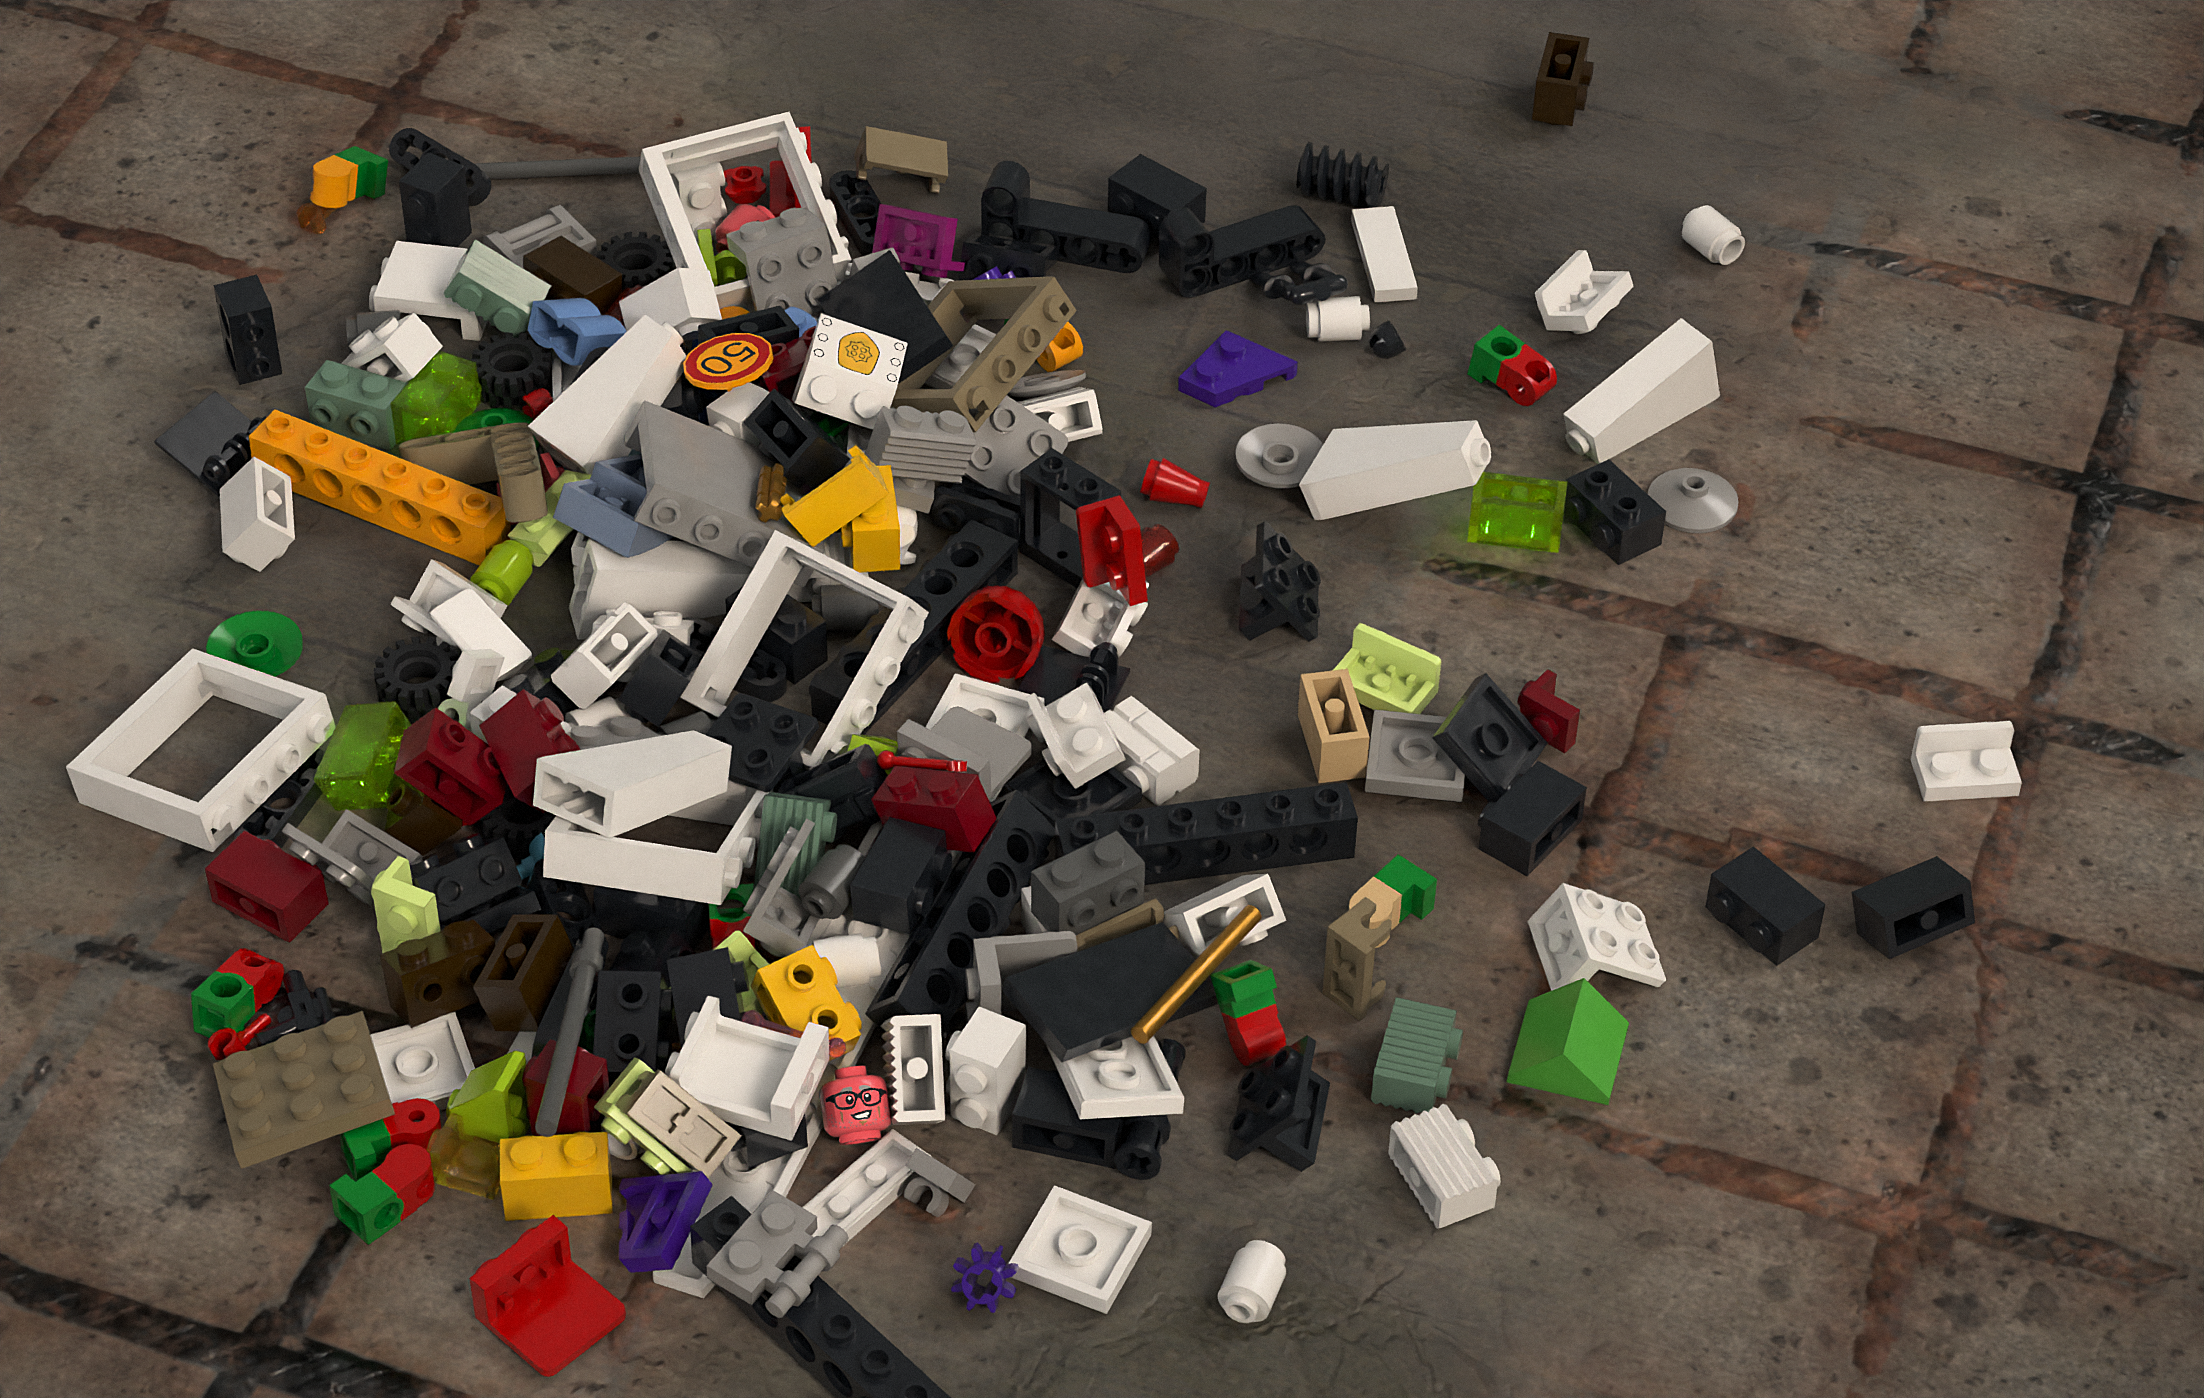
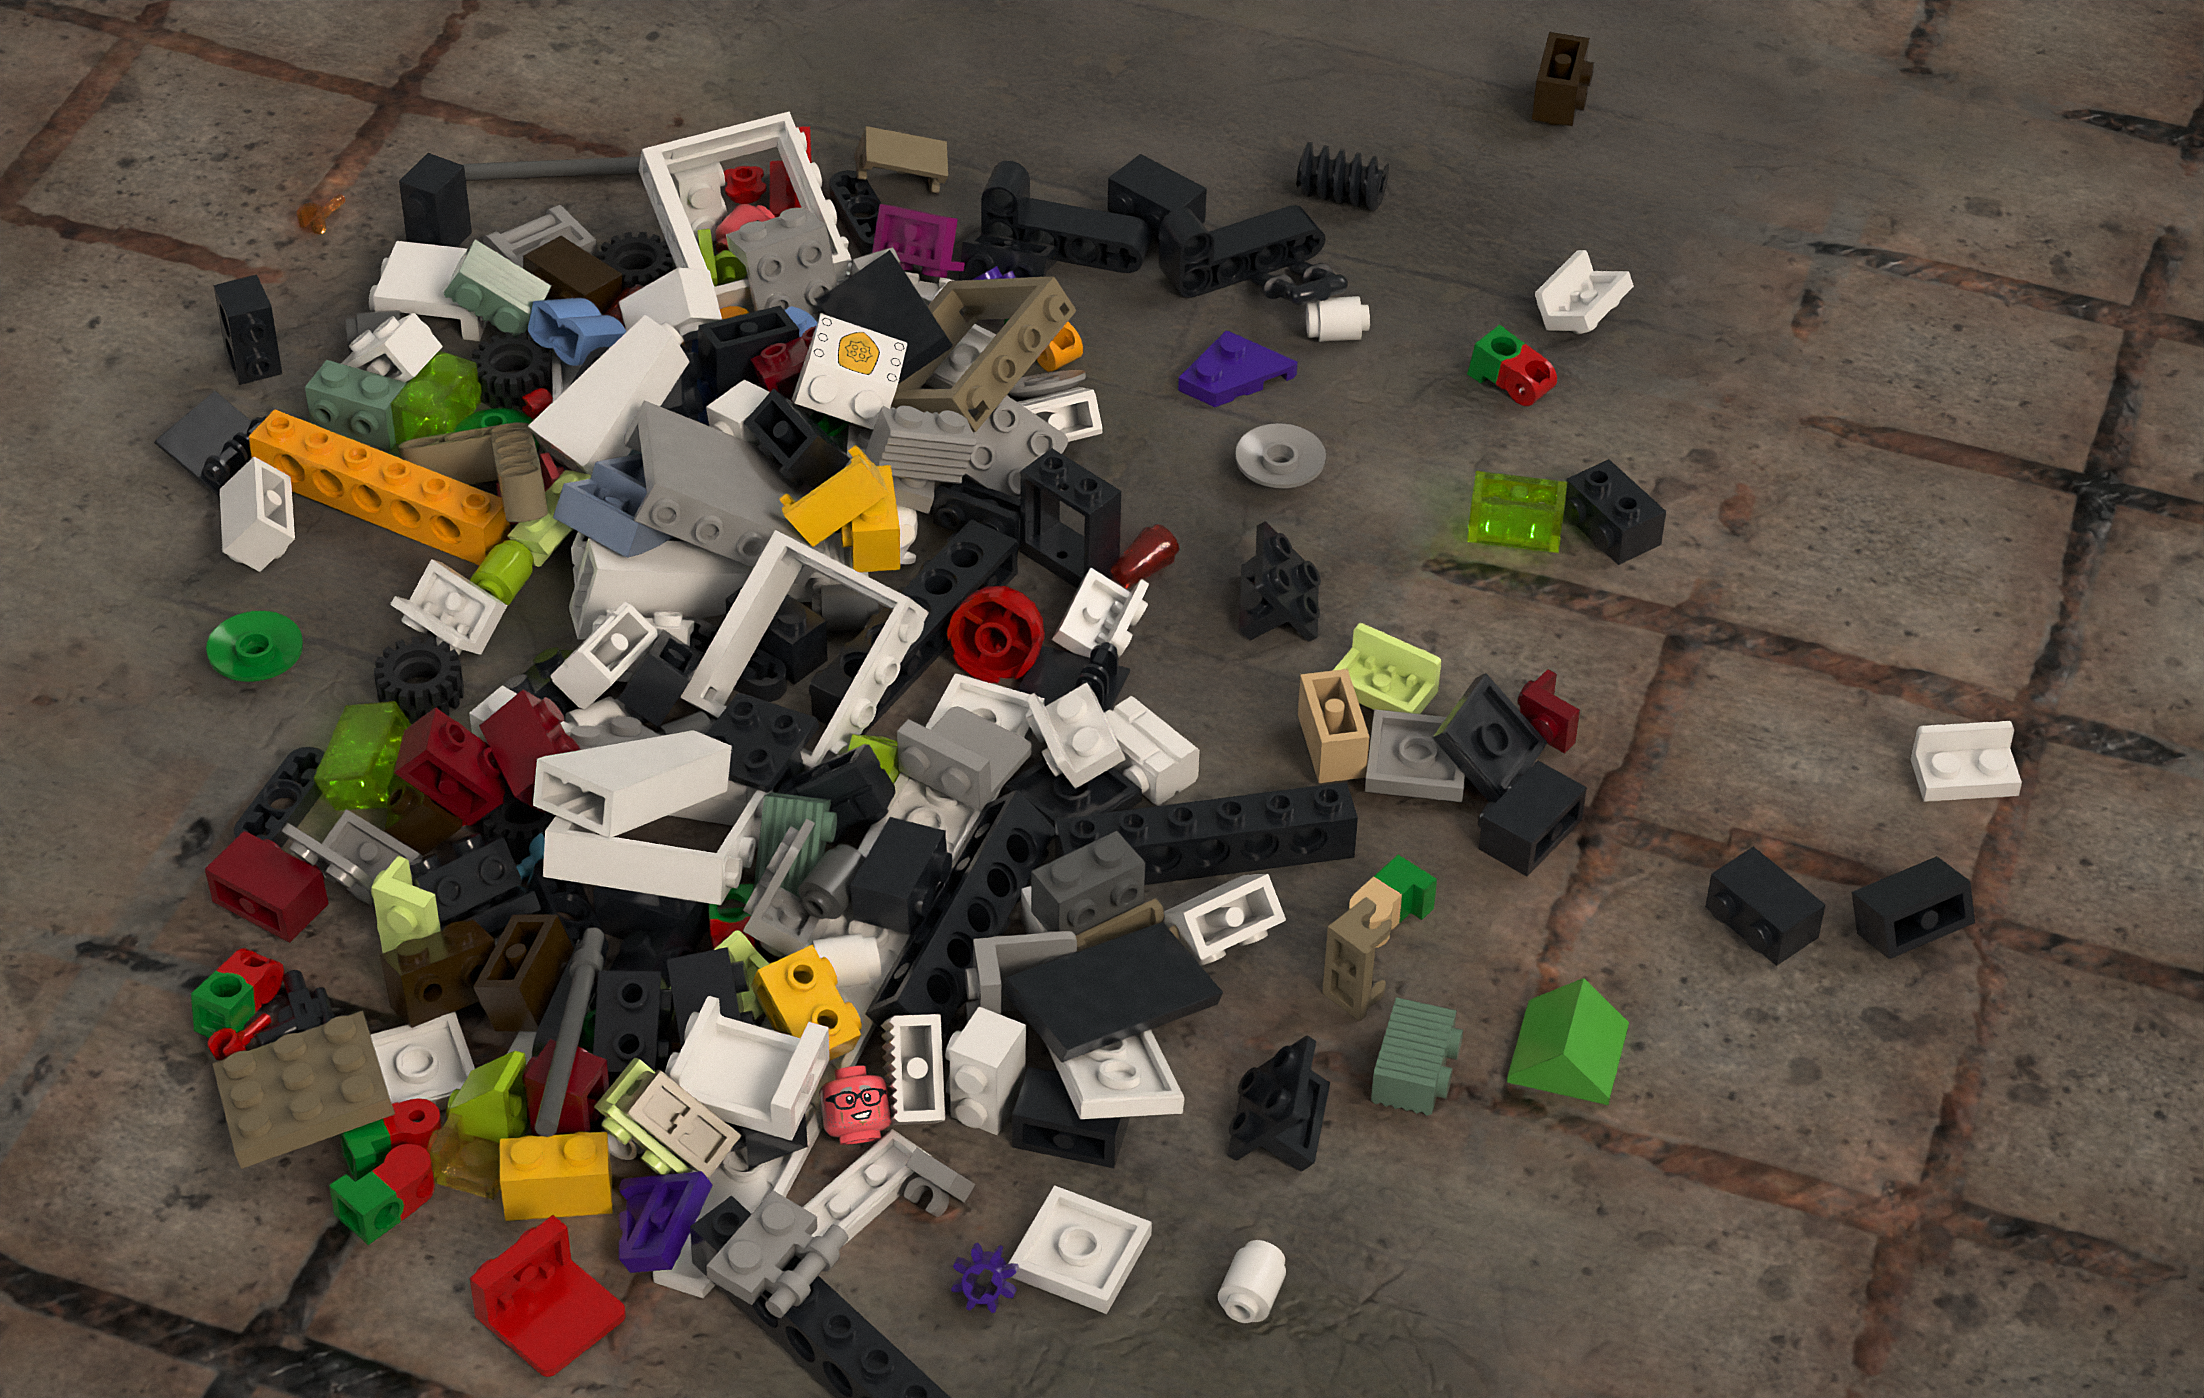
(103, 767): white window -> none
(348, 177): leg -> none
(414, 138): black beam -> none
(471, 682): white plate -> none
(477, 627): white slope -> none
(728, 361): piece -> none
(769, 492): pearl gold axle -> none
(836, 1045): clear pink hinge -> none
(887, 760): red hinge -> none
(940, 801): dark red brick -> none
(1112, 548): red bracket -> none
(1146, 1134): black pin -> none
(1172, 484): red cone -> none
(1196, 974): pearl gold bar -> none
(1249, 1010): leg -> none
(1384, 254): white tile -> none
(1386, 341): black hinge -> none
(1392, 465): white slope -> none
(1443, 1165): white brick -> none
(1590, 932): white bracket -> none
(1645, 394): white slope -> none
(1694, 500): light grey dish -> none
(1713, 235): white brick -> none

